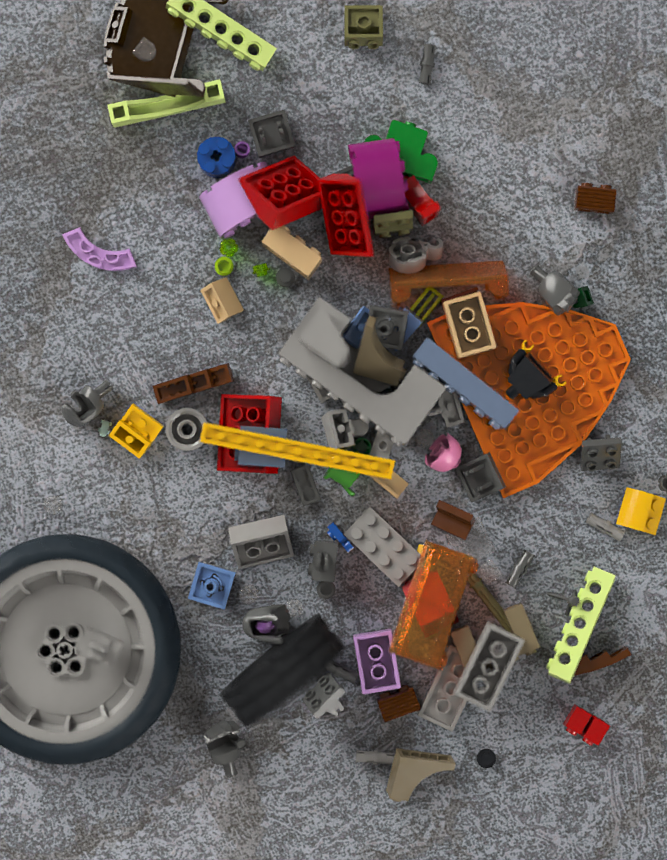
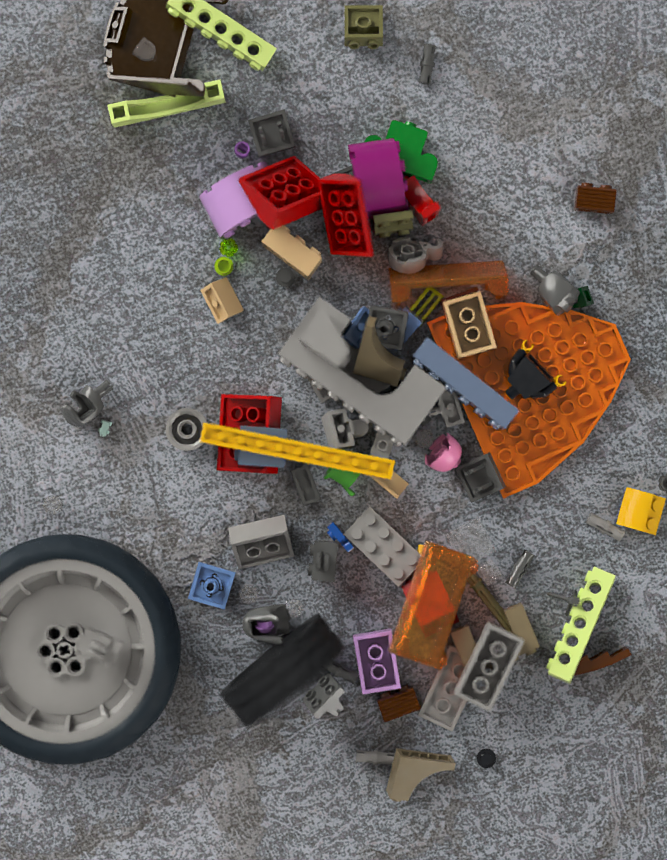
(98, 257): lavender tile -> none
(136, 431): yellow brick -> none
(193, 383): reddish brown slope -> none
(218, 146): blue brick -> none
(224, 745): dark grey piece -> none
(260, 270): clear neon green plate -> none
(326, 589): dark grey plate -> none
(363, 445): dark green wheel -> none
(453, 520): reddish brown panel -> none
(594, 730): red piece -> none
(600, 453): dark grey plate -> none

